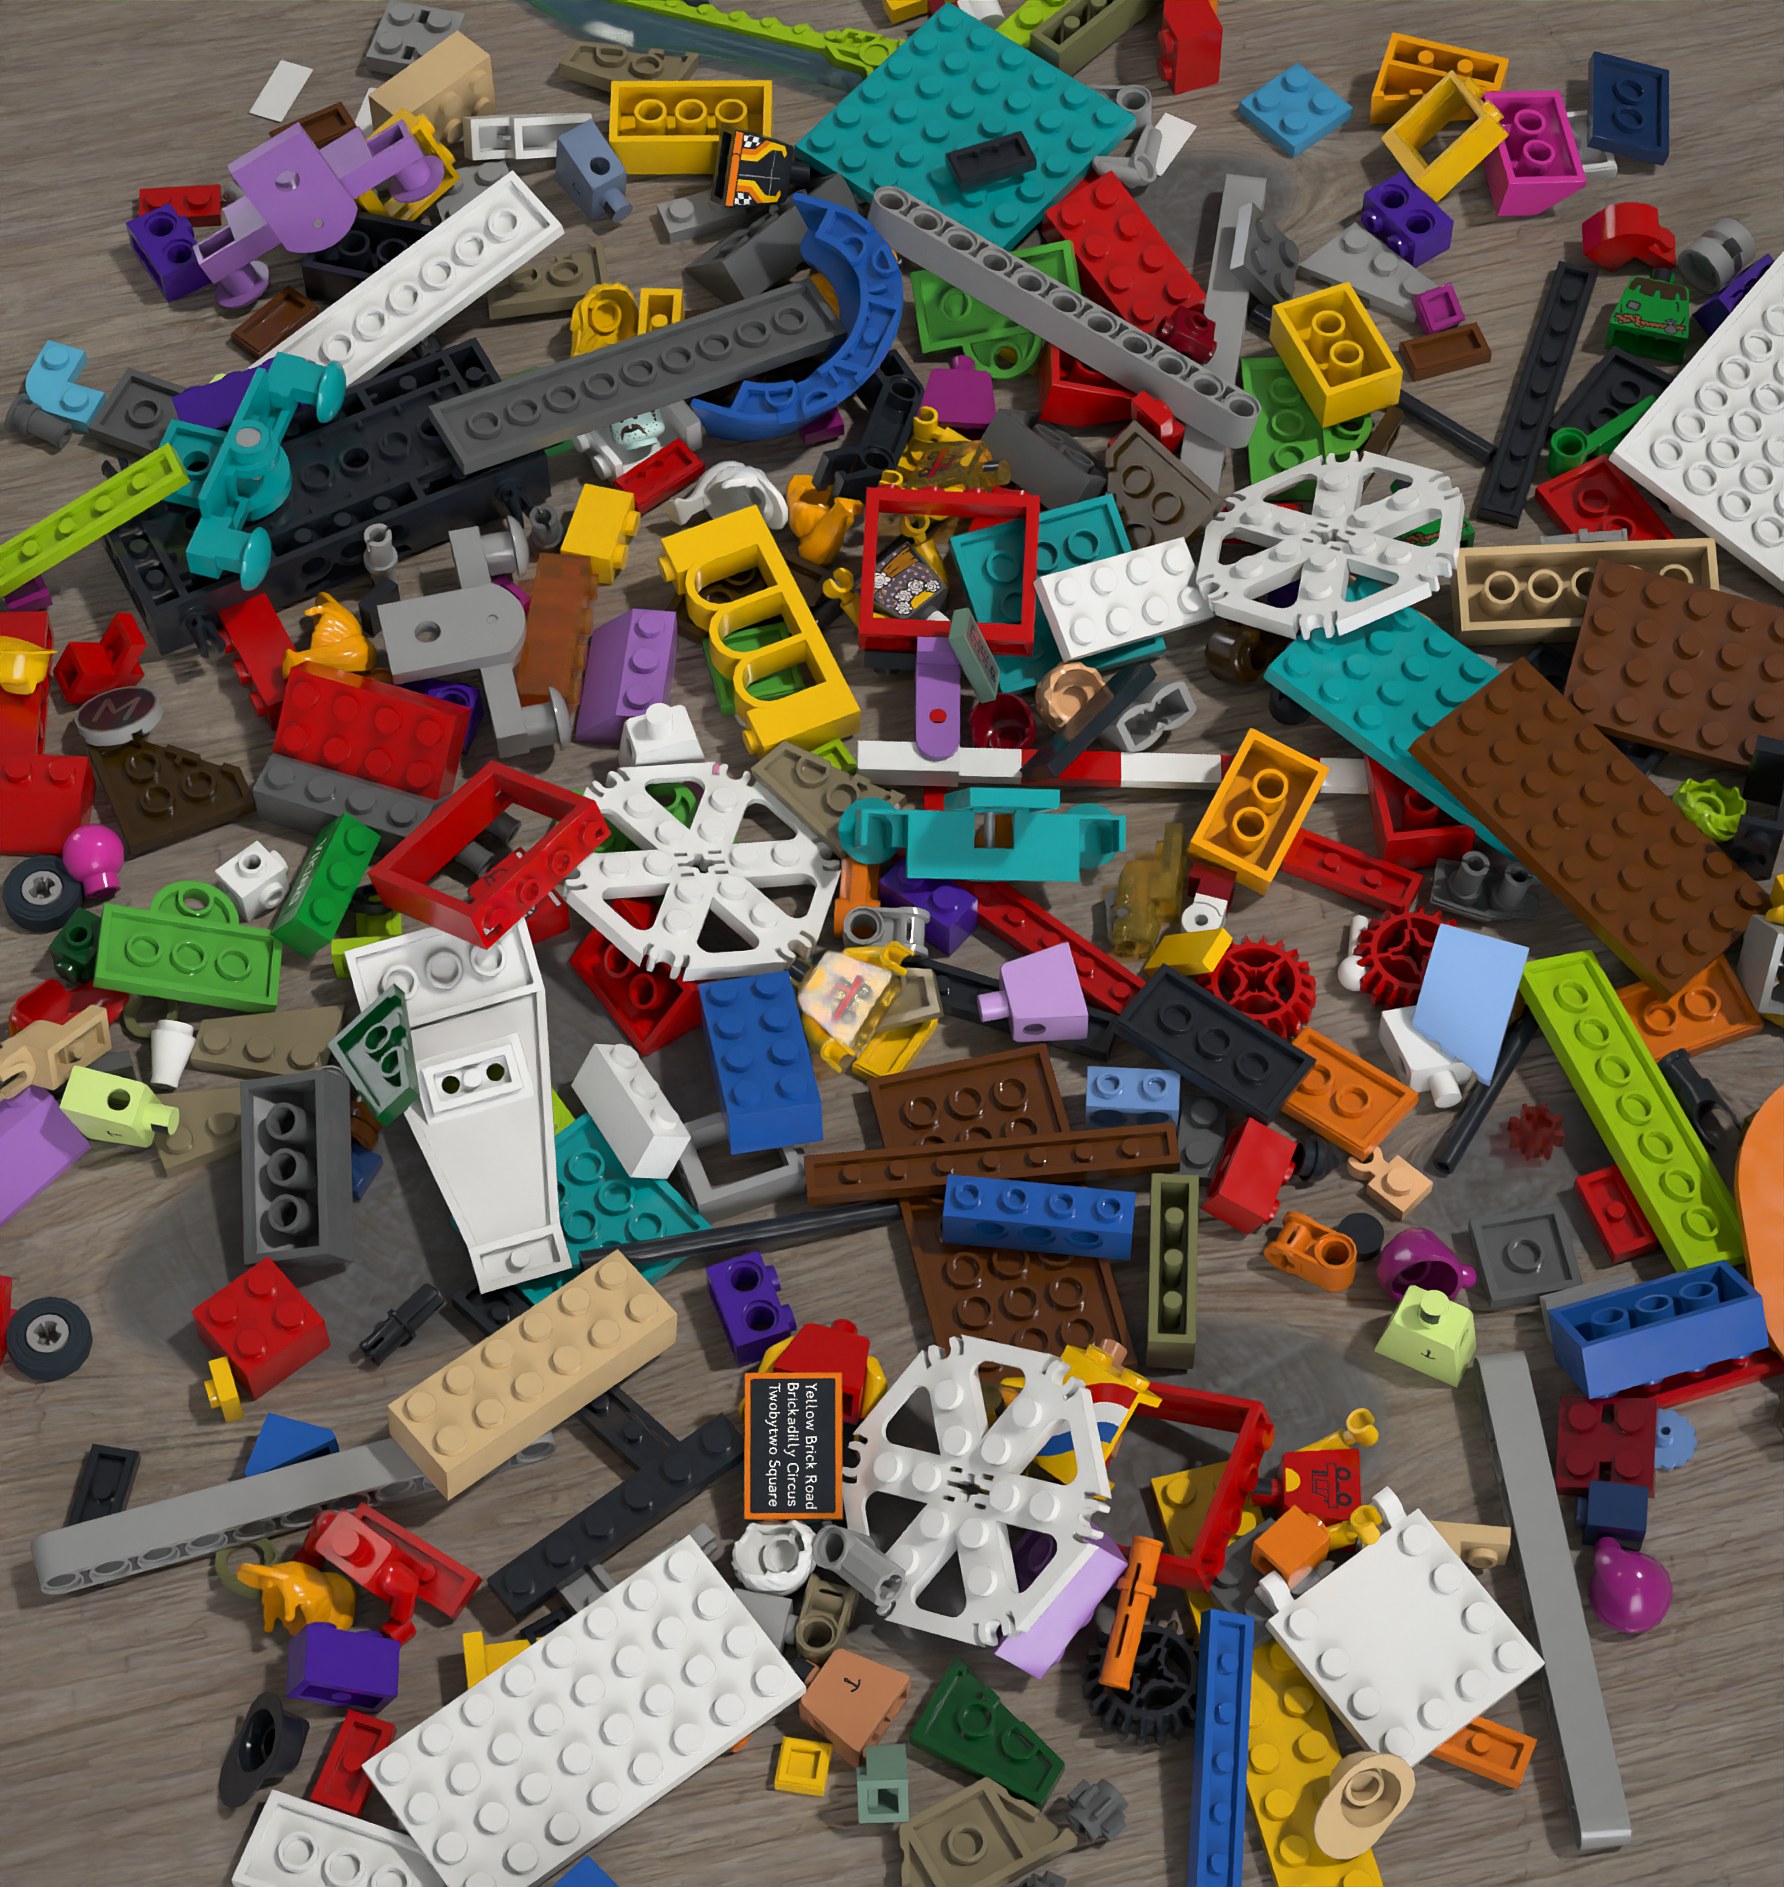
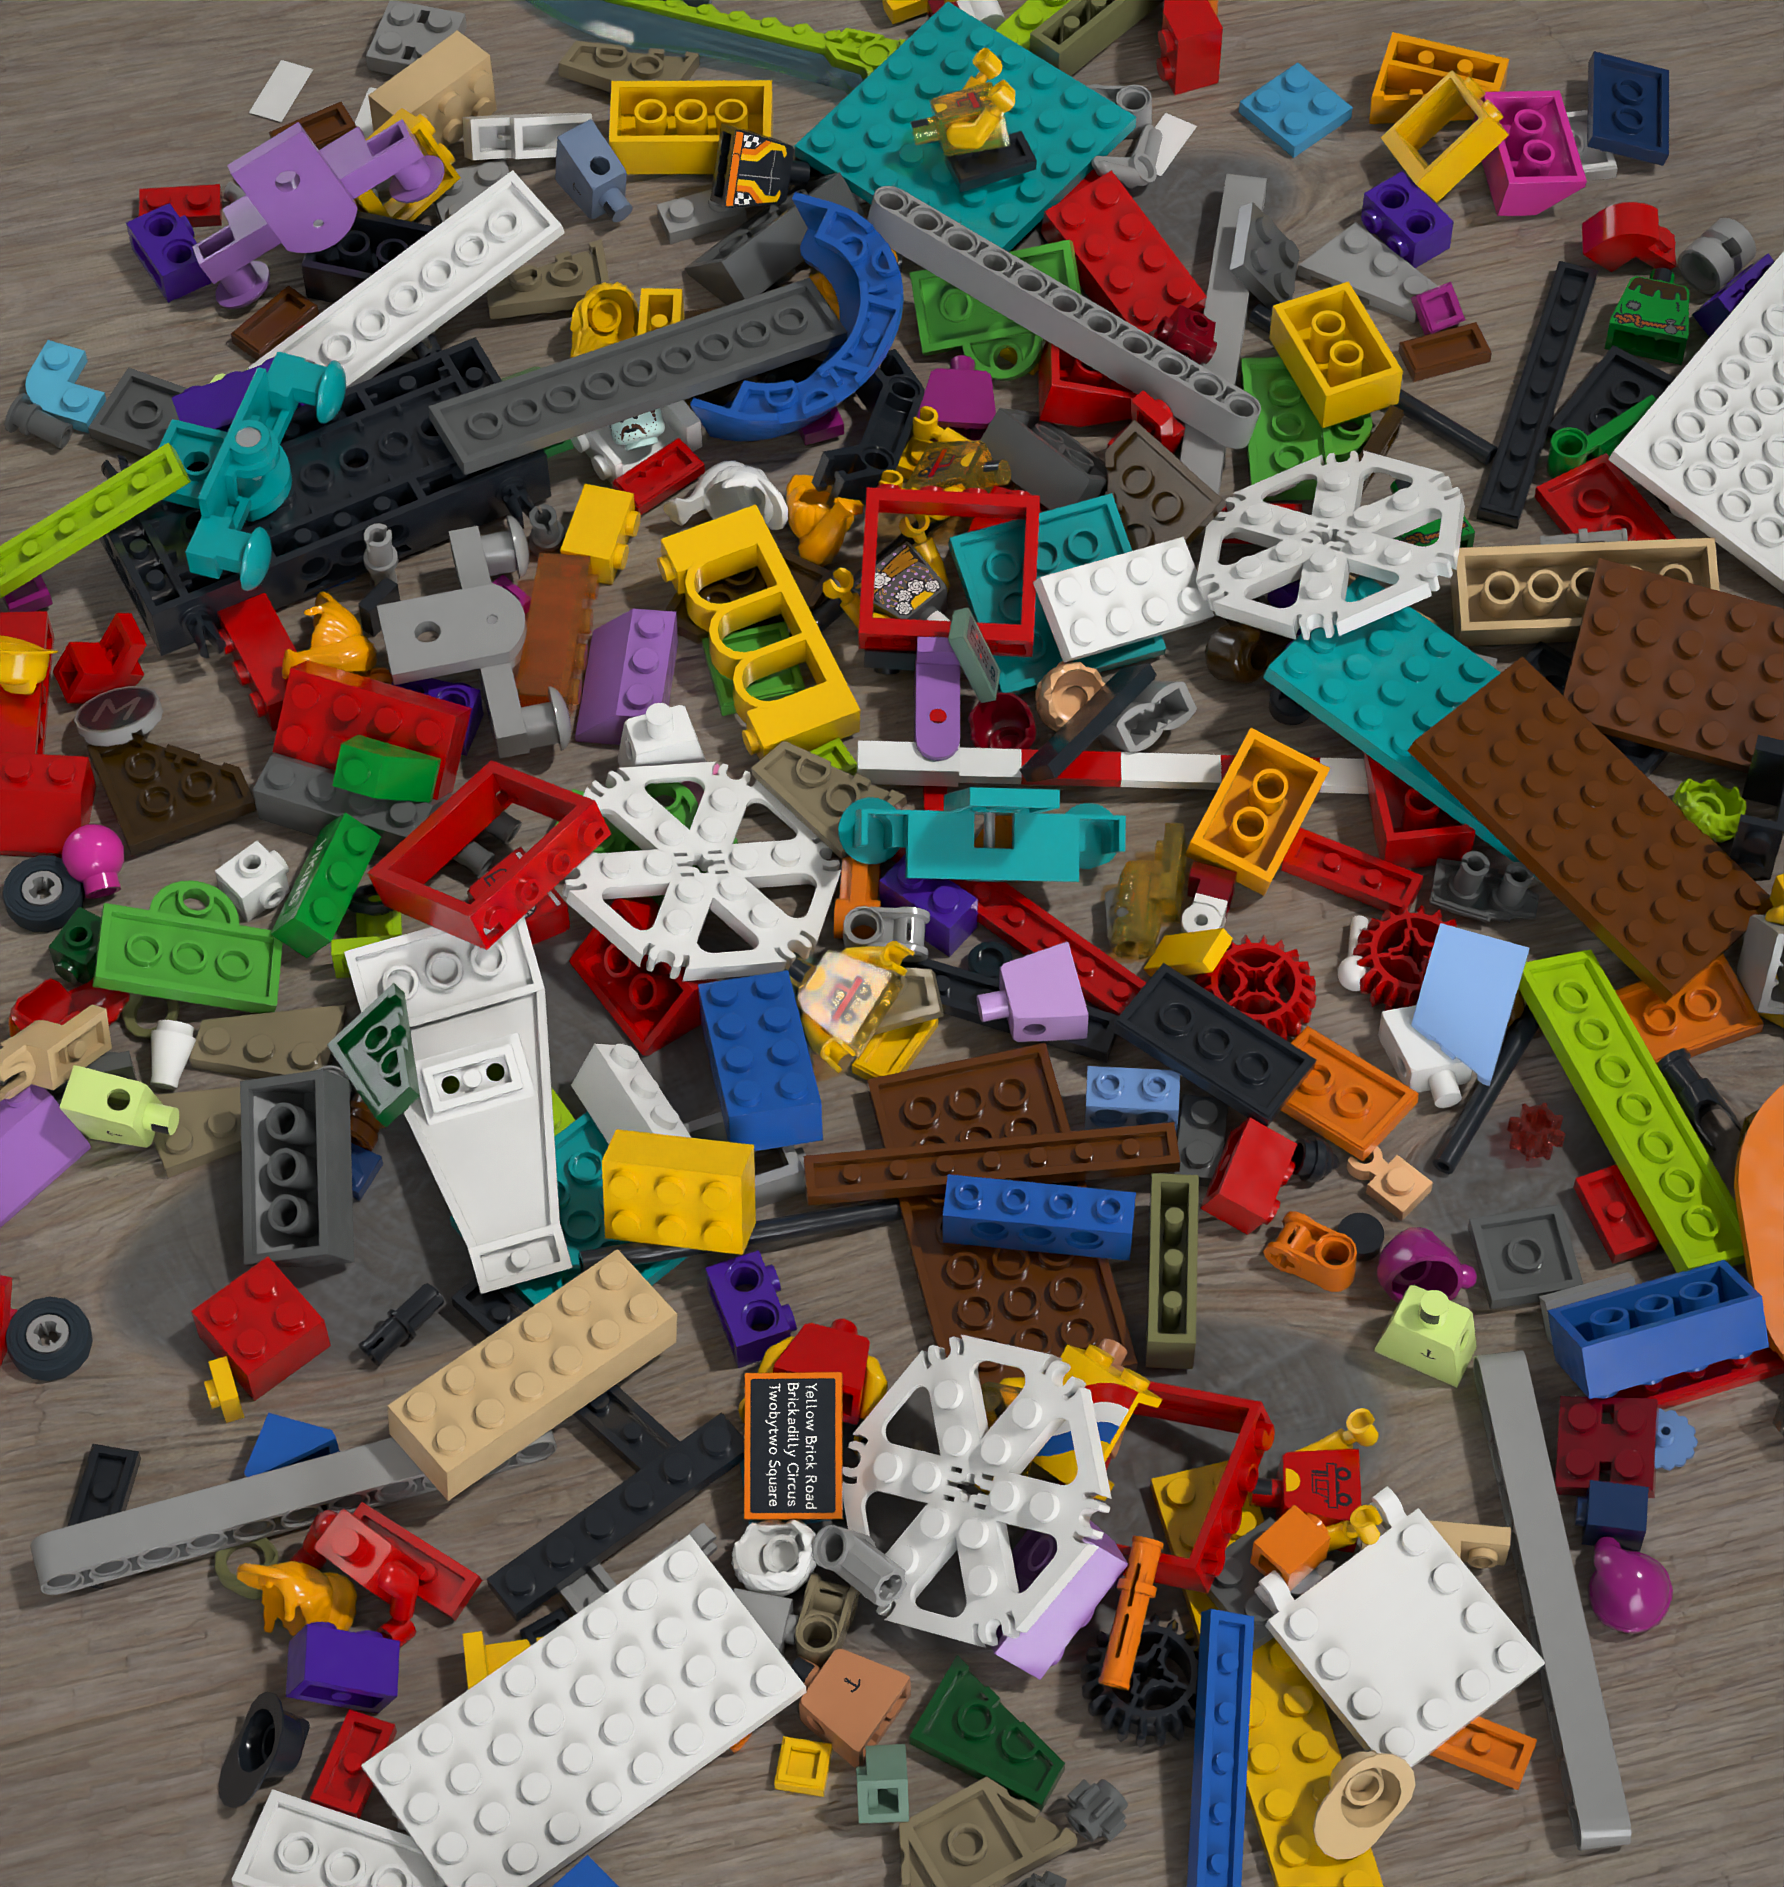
(385, 770): none -> green slope
(679, 1191): none -> yellow brick
(970, 117): none -> torso
(988, 958): none -> black tile

